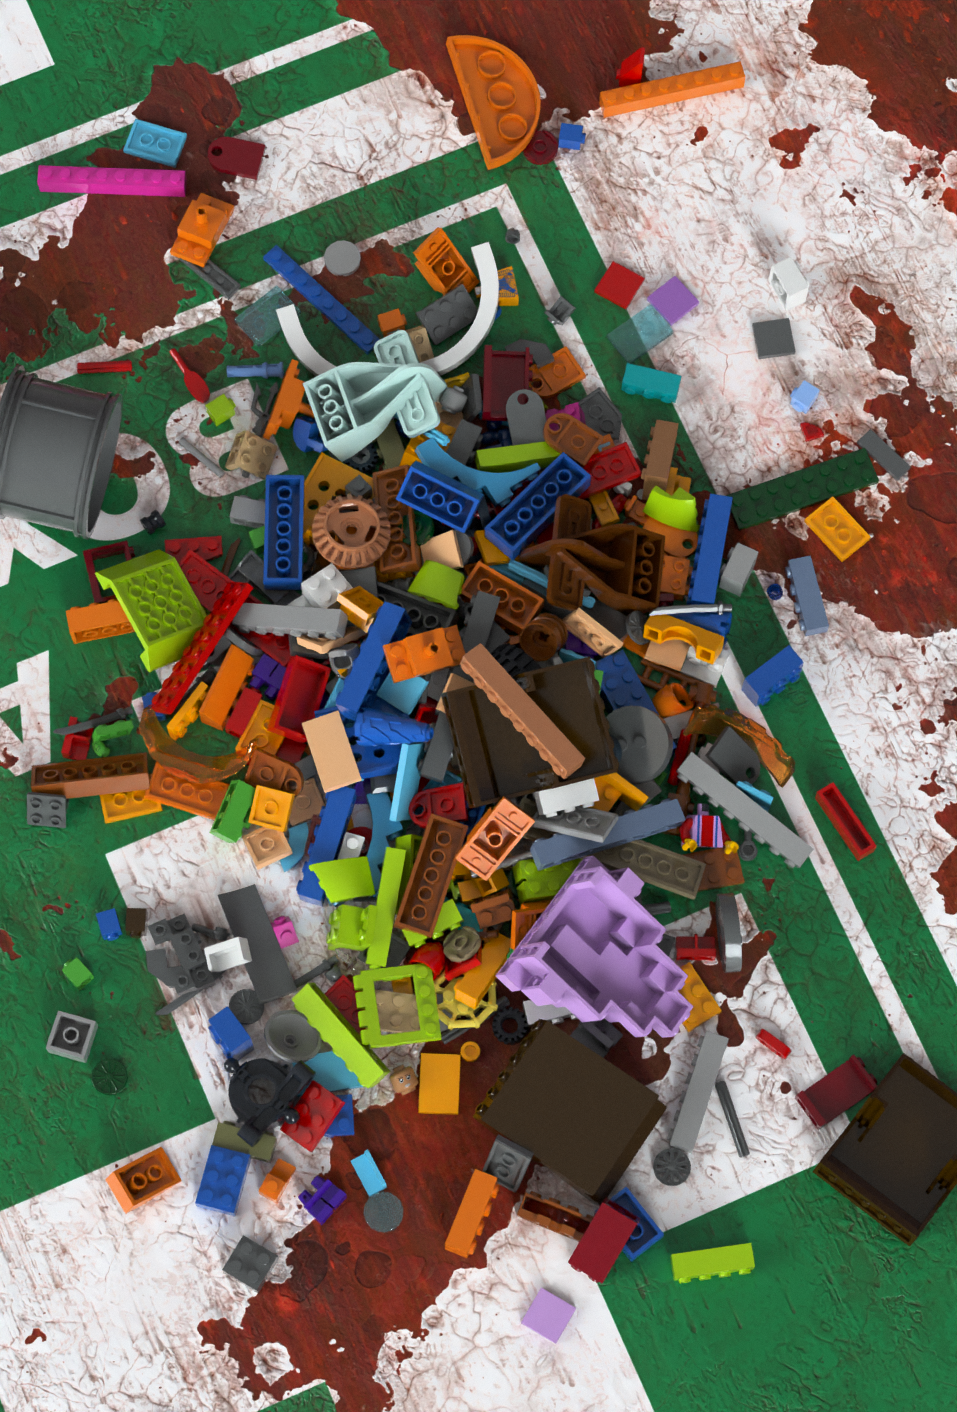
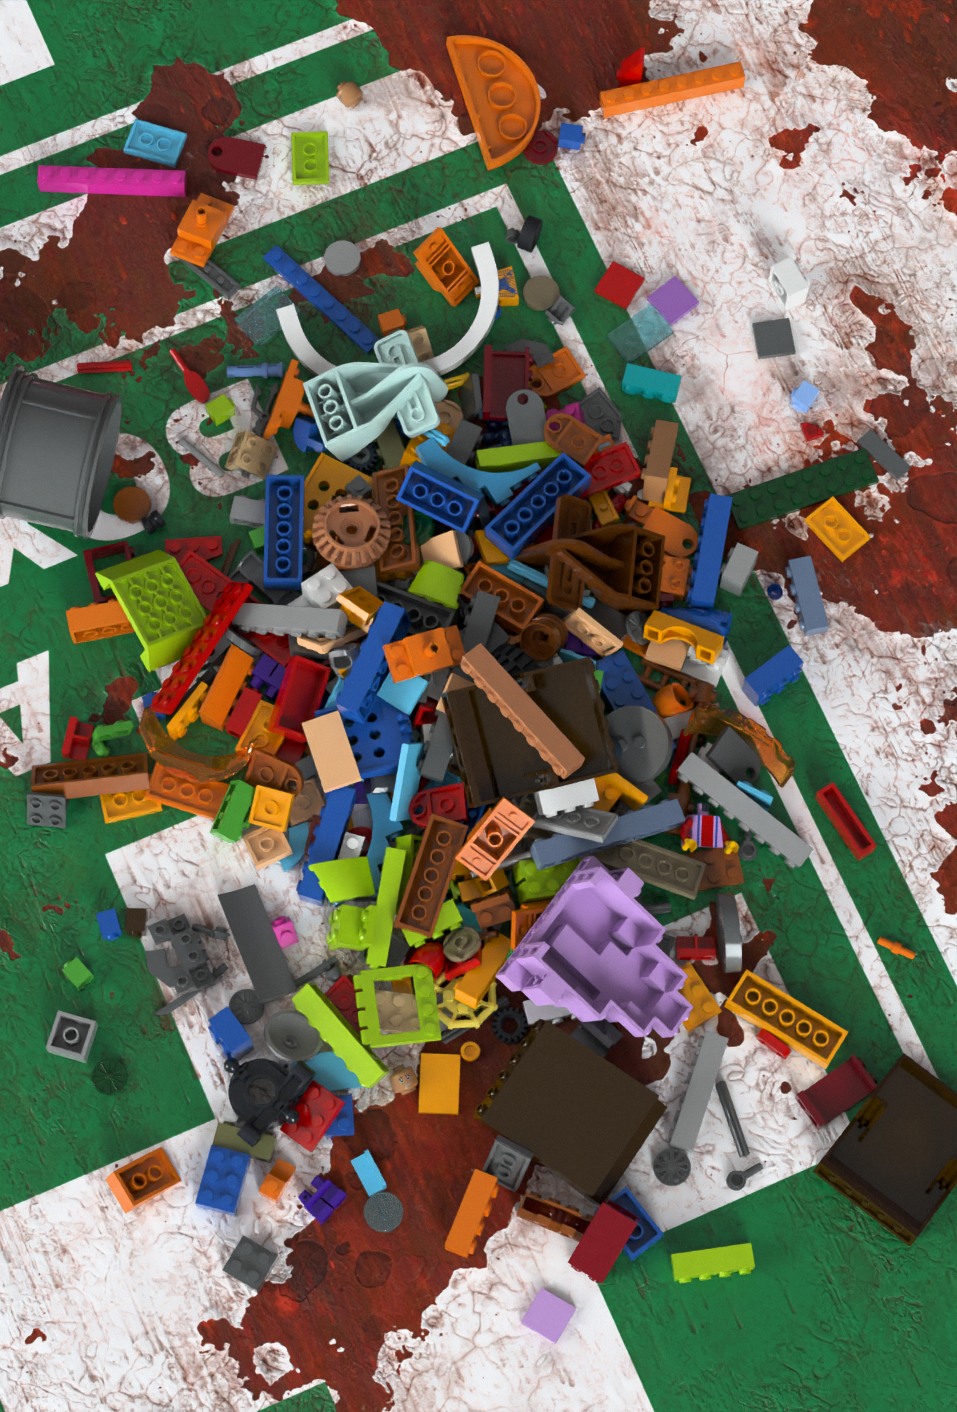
(119, 714): dark grey sword -> none
(132, 504): none -> dark orange tile
(228, 954): white panel -> none
(310, 158): none -> lime plate
(349, 94): none -> medium nougat head
(386, 728): blue cone -> none
(448, 314): dark grey plate -> none
(453, 399): light grey head -> none
(530, 233): none -> black tyre
(540, 293): none -> dark tan tile
(673, 510): lime slope -> none
(719, 608): sword -> none
(737, 1179): none -> dark grey plate
(786, 1019): none -> light orange brick
(896, 948): none -> orange bar

